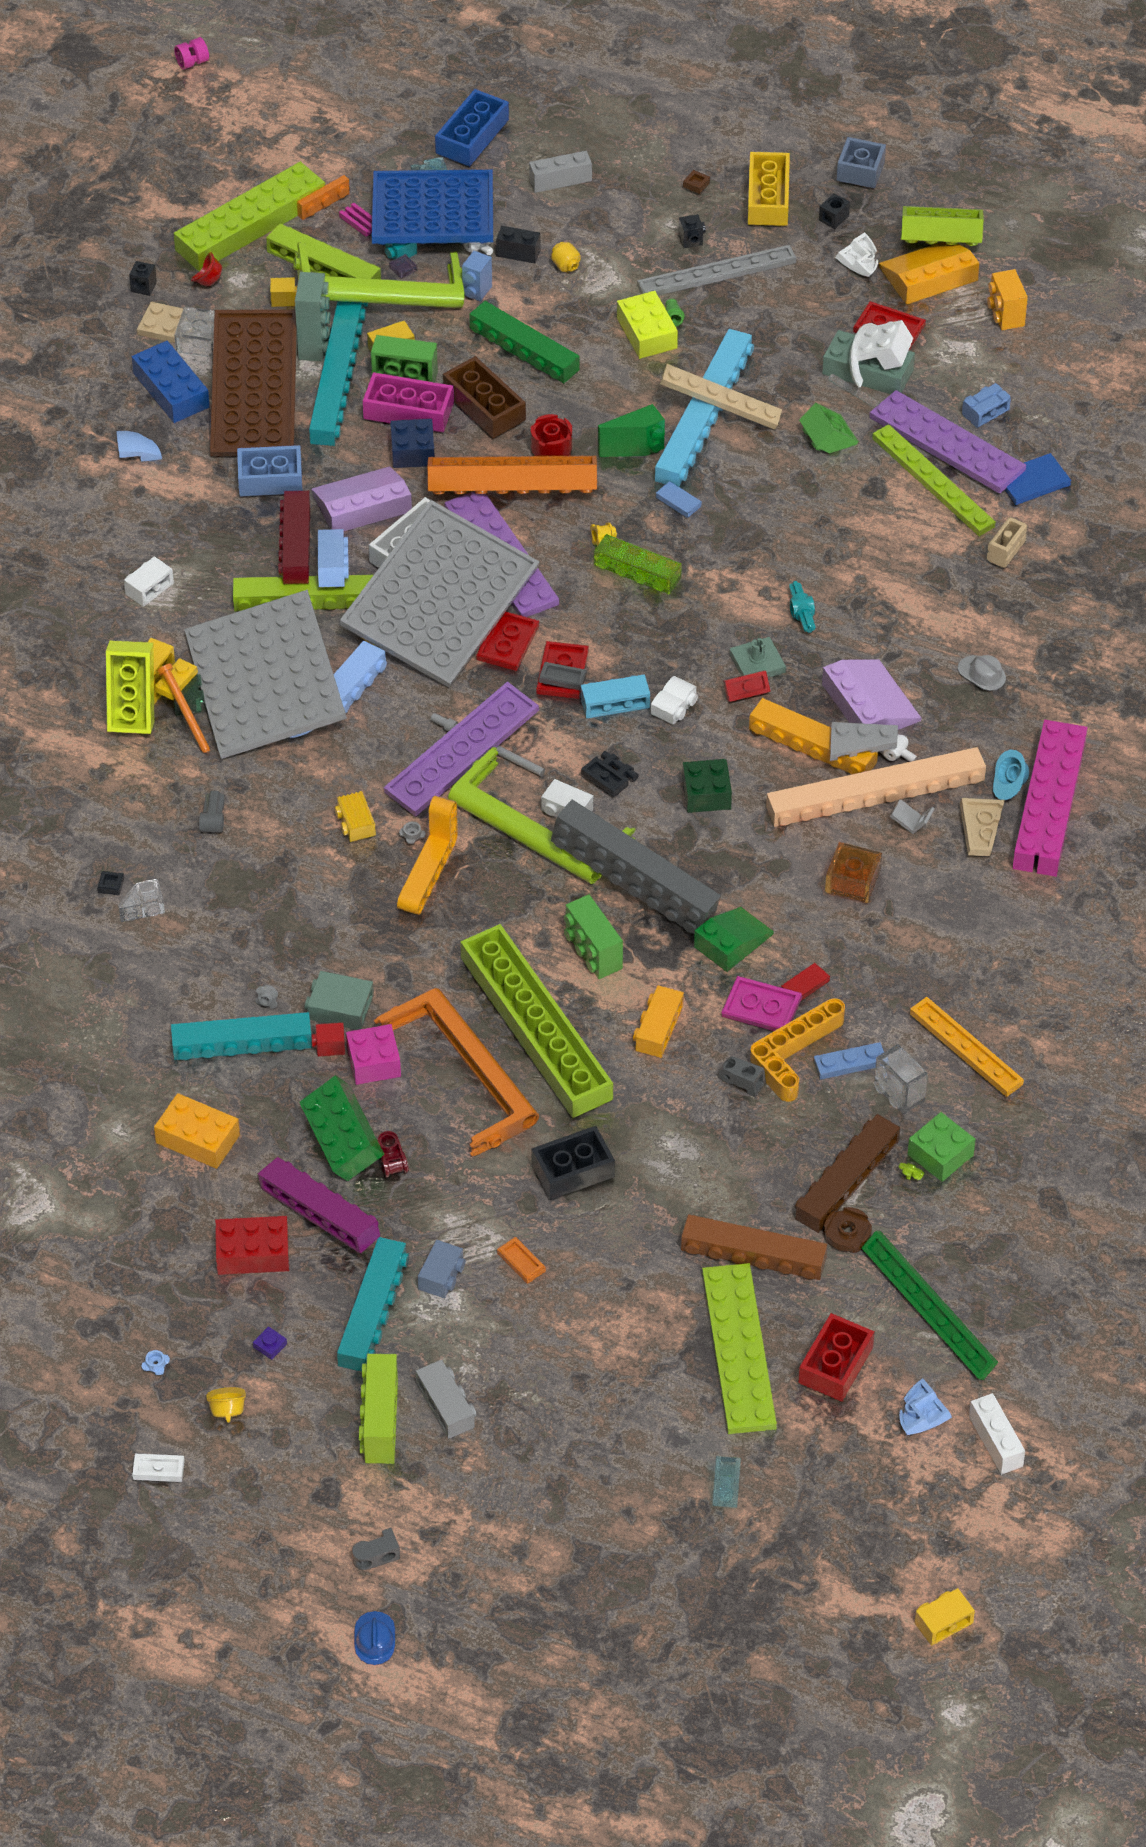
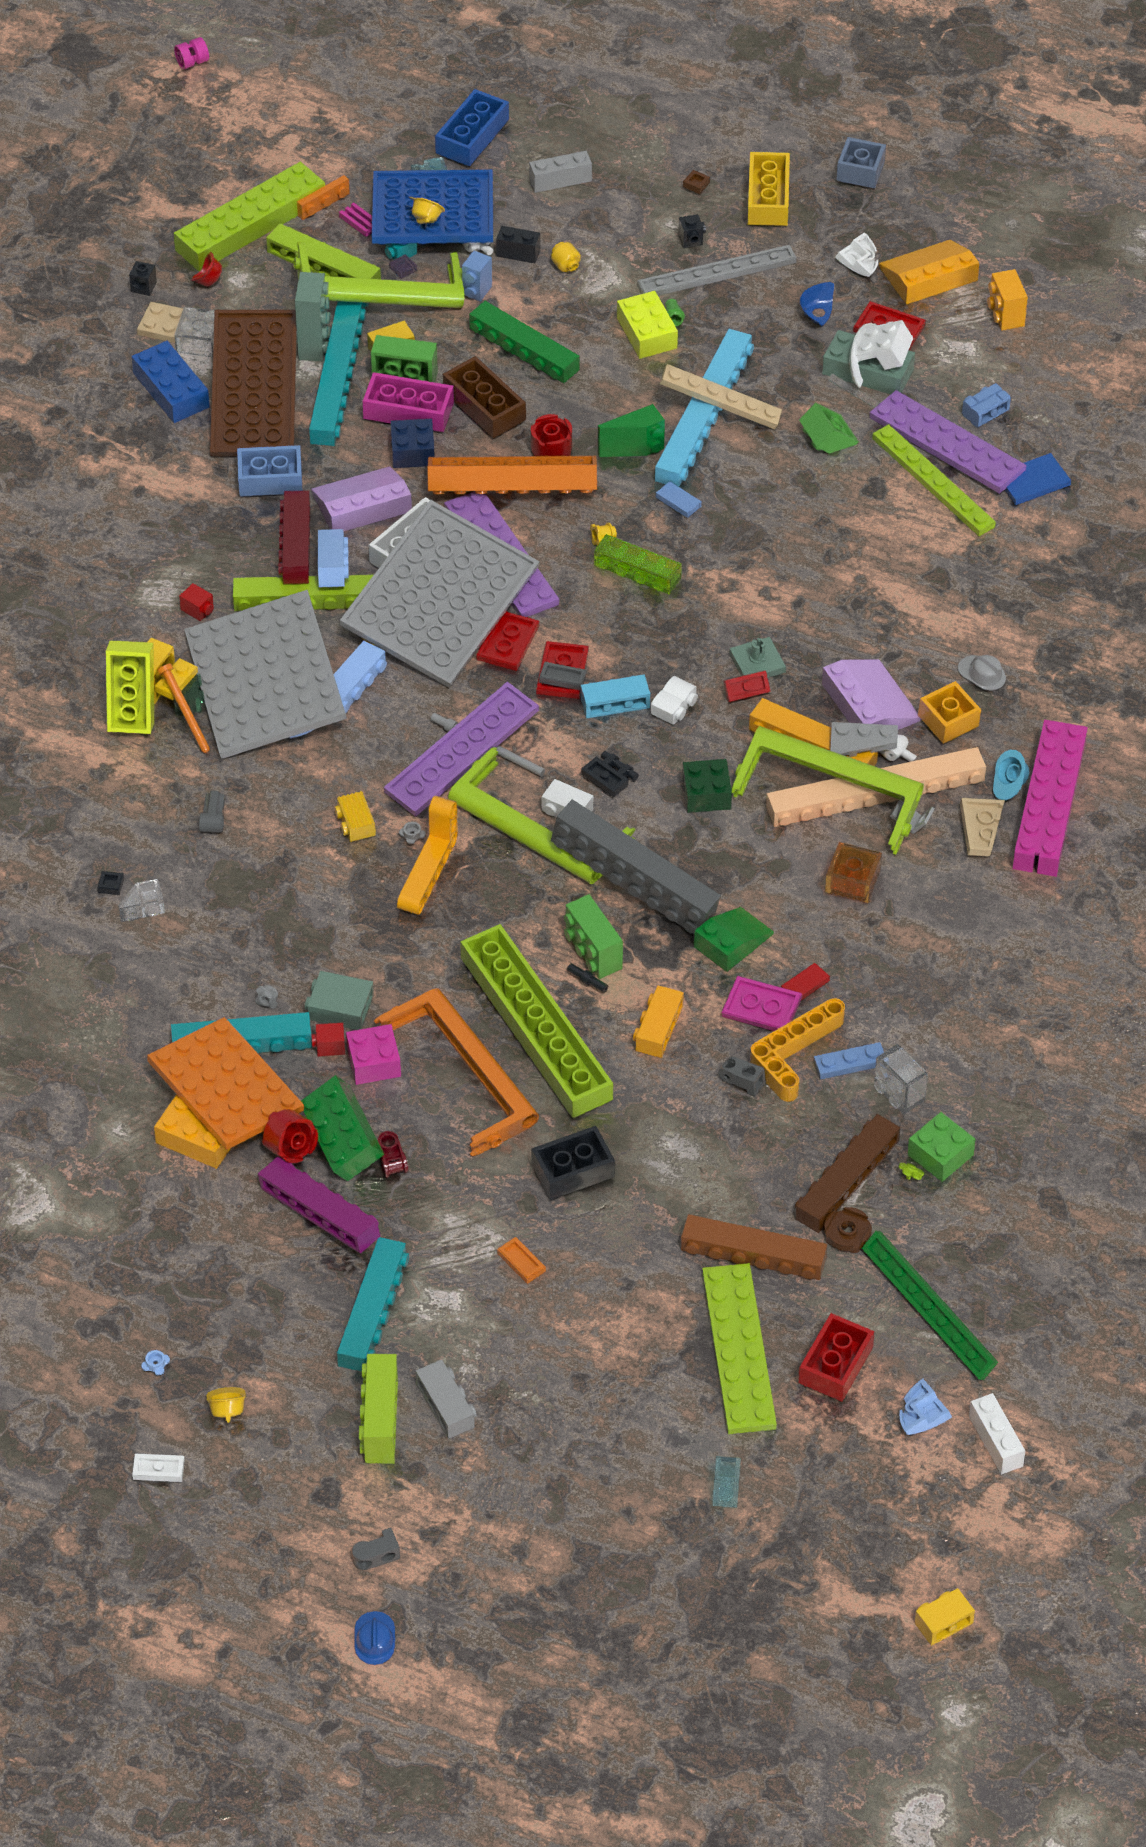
(135, 444): light blue brick -> none
(148, 581): white brick -> none
(196, 602): none -> red brick
(223, 1082): none -> orange plate
(252, 1245): red brick -> none
(269, 1343): dark purple plate -> none
(283, 292): yellow brick -> none
(290, 1135): none -> red brick
(426, 210): none -> yellow piece
(441, 1269): sand blue brick -> none
(587, 978): none -> black bar
(802, 607): teal axle -> none
(818, 297): none -> blue piece
(834, 211): black brick -> none
(837, 766): none -> lime piece
(942, 224): lime brick -> none
(949, 712): none -> light orange brick
(966, 1046): light orange plate -> none
(1007, 542): tan brick -> none

